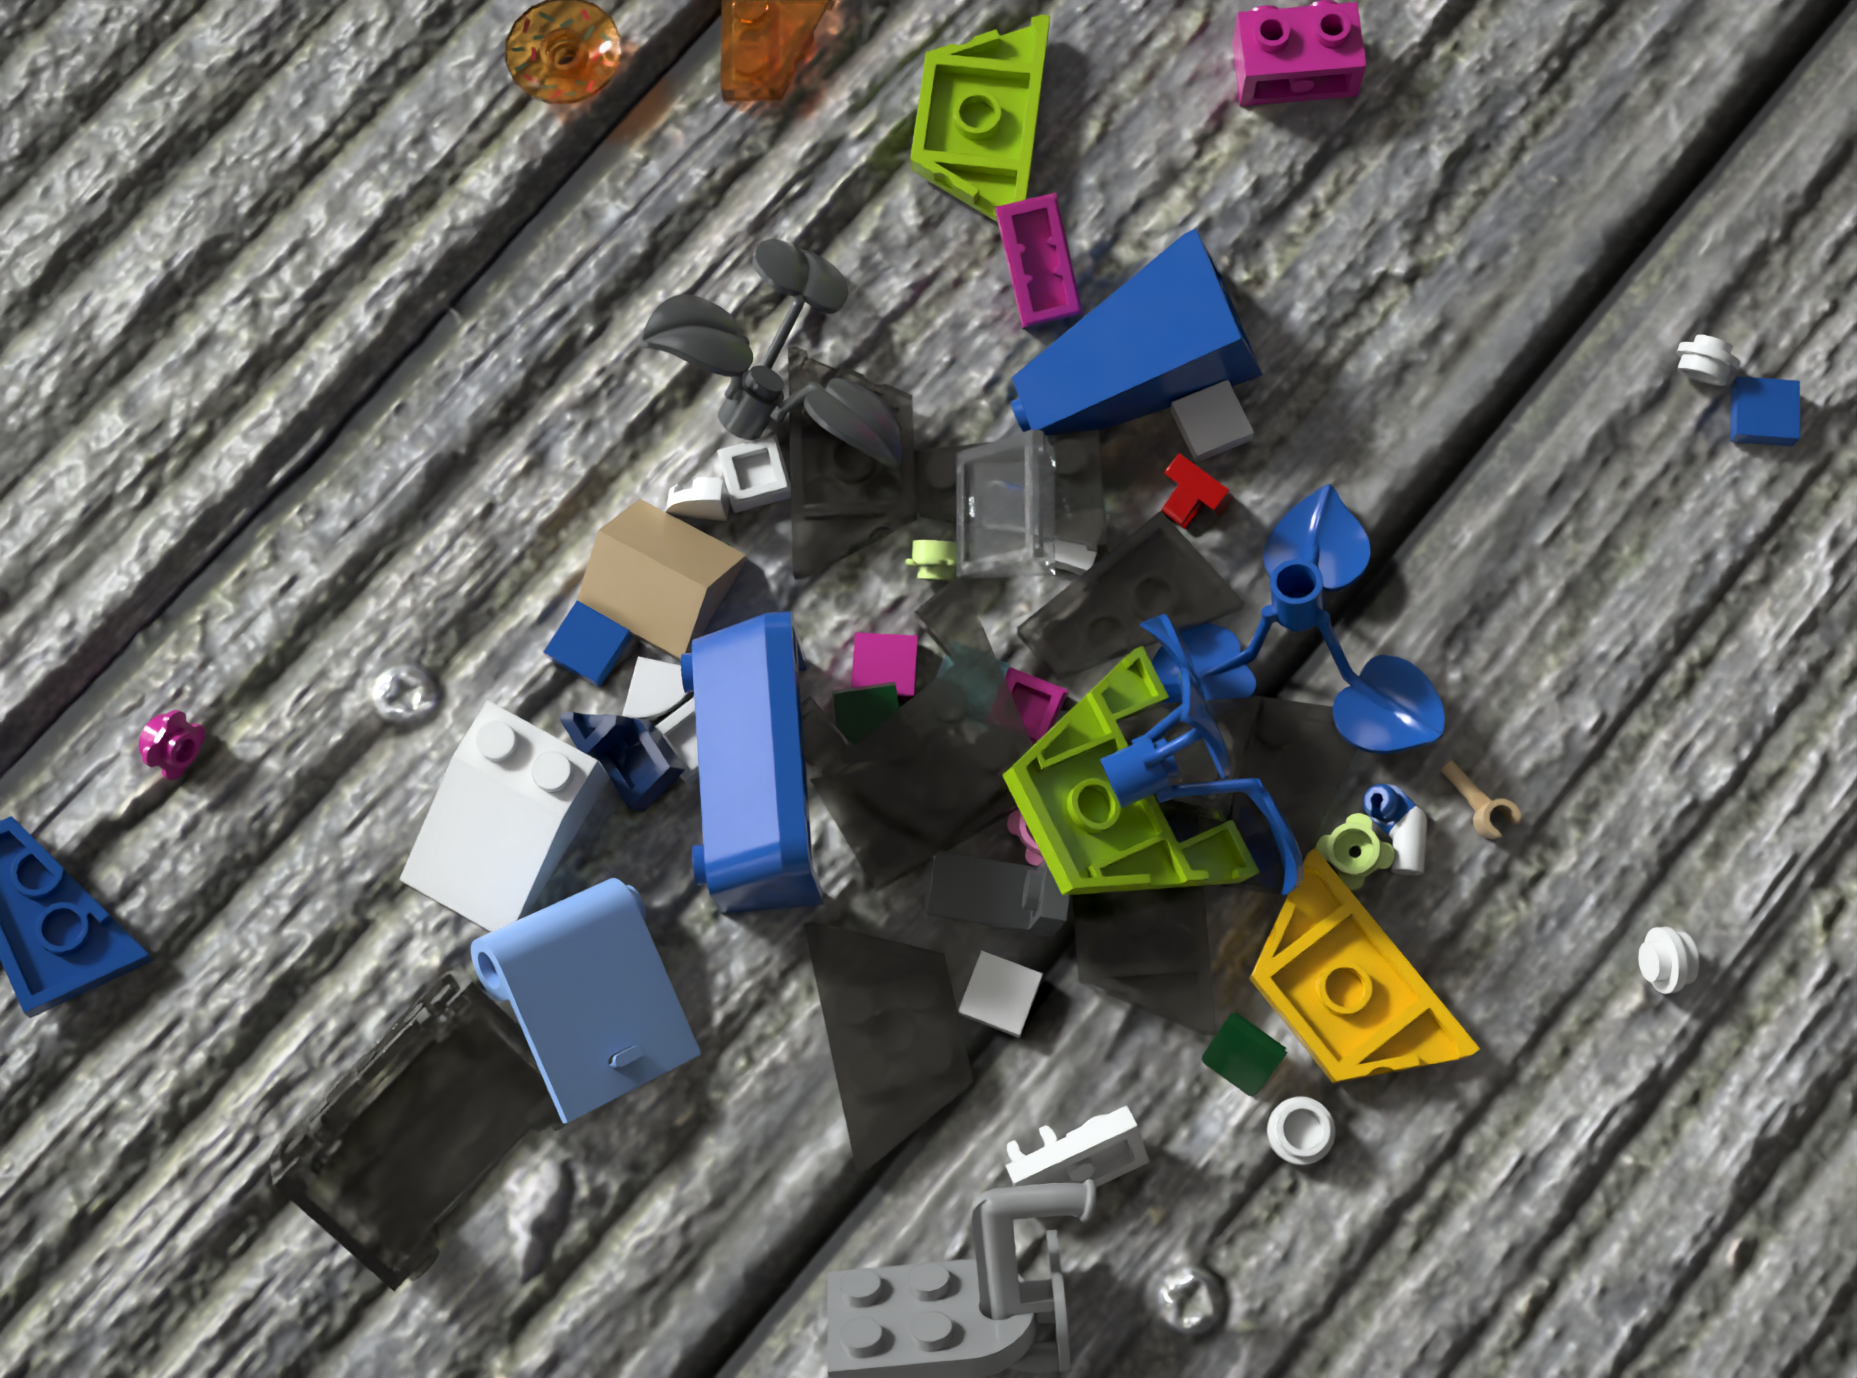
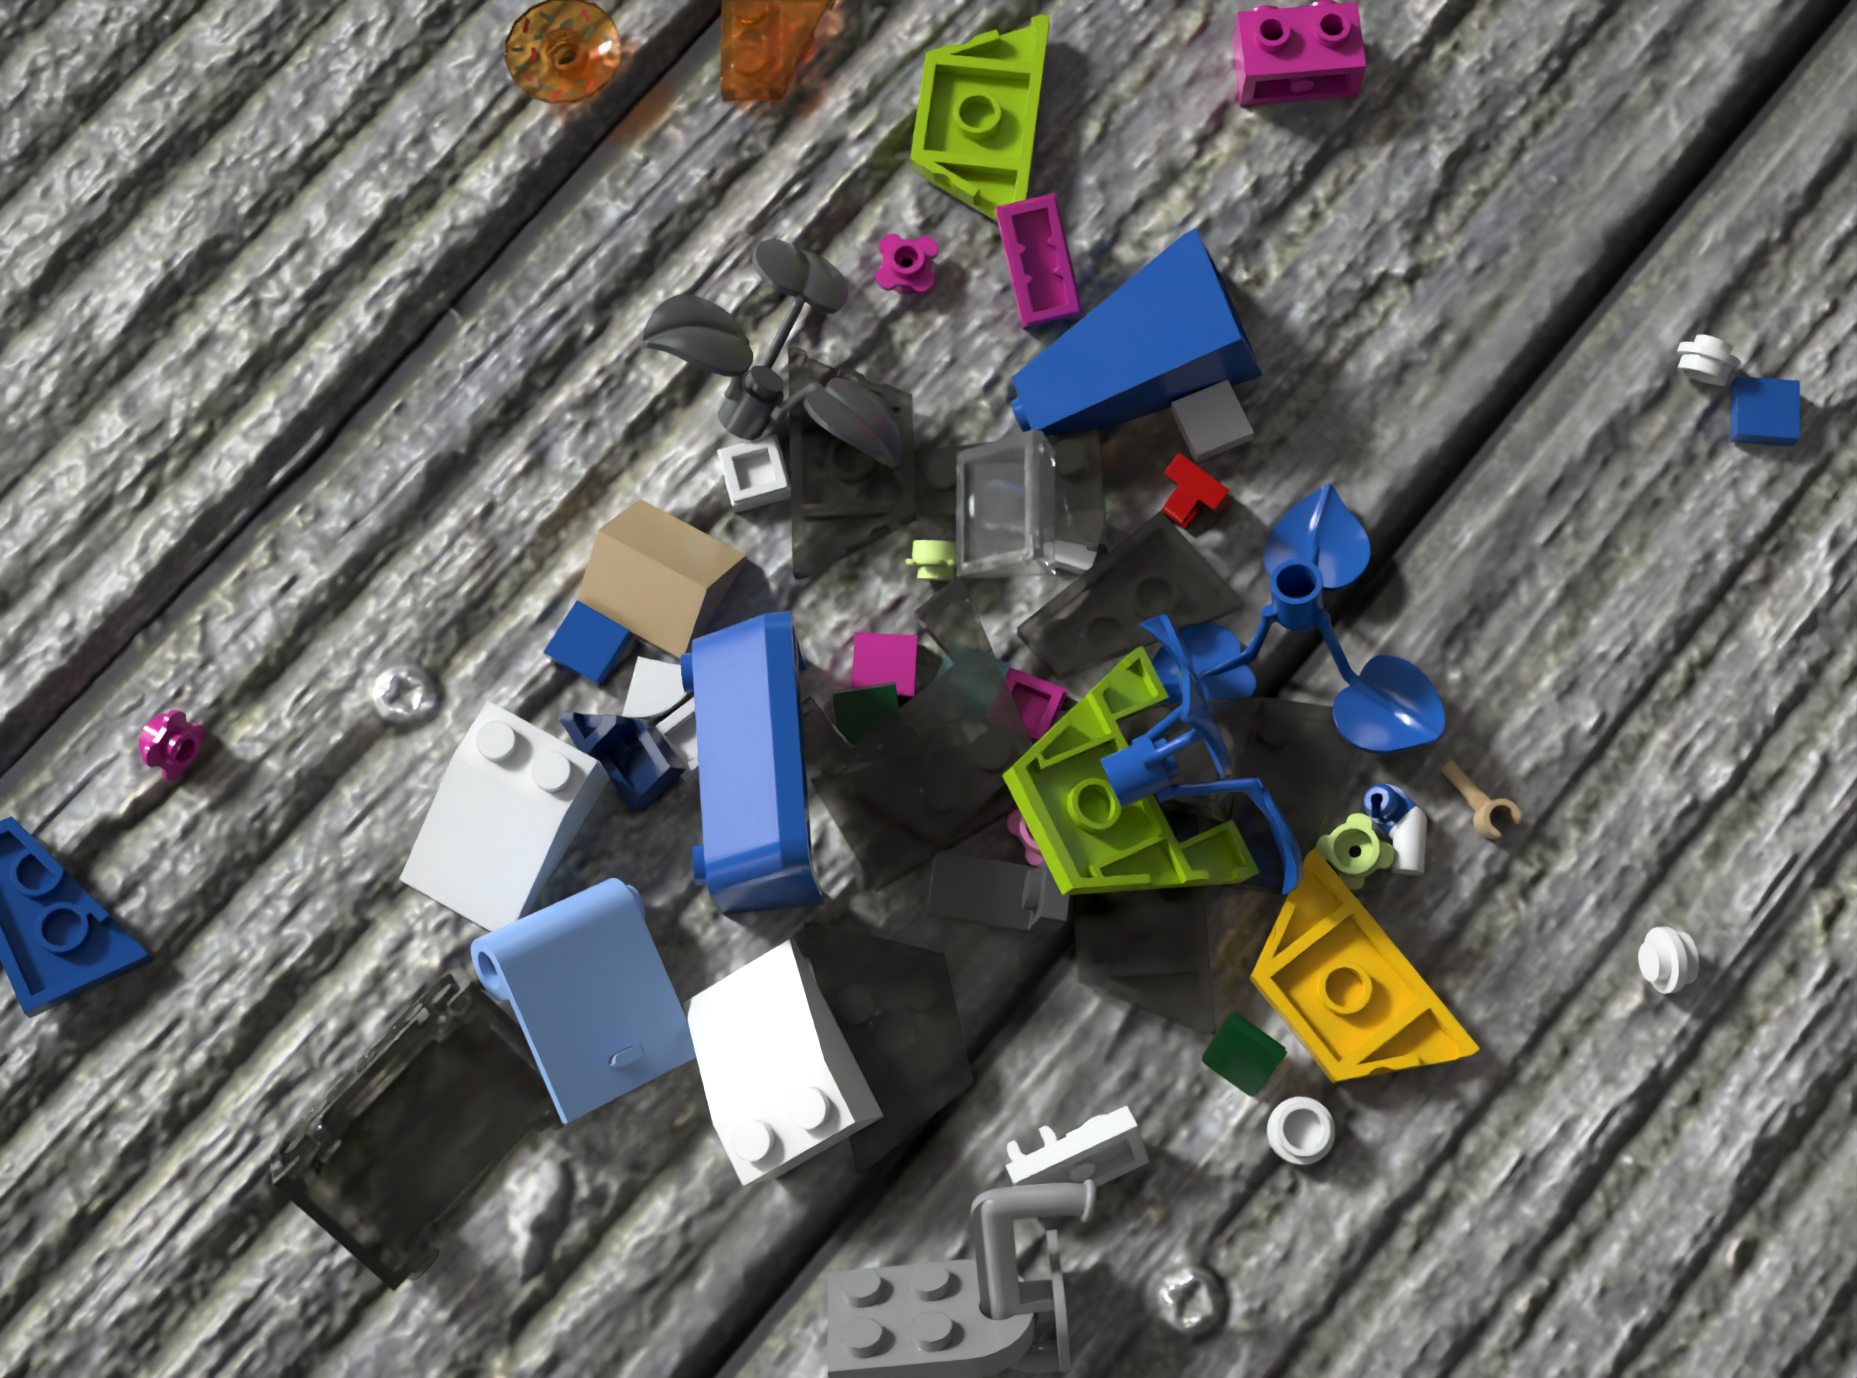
(704, 501): white tile -> none
(776, 1066): none -> white slope
(908, 280): none -> dark pink plate
(1000, 994): white tile -> none

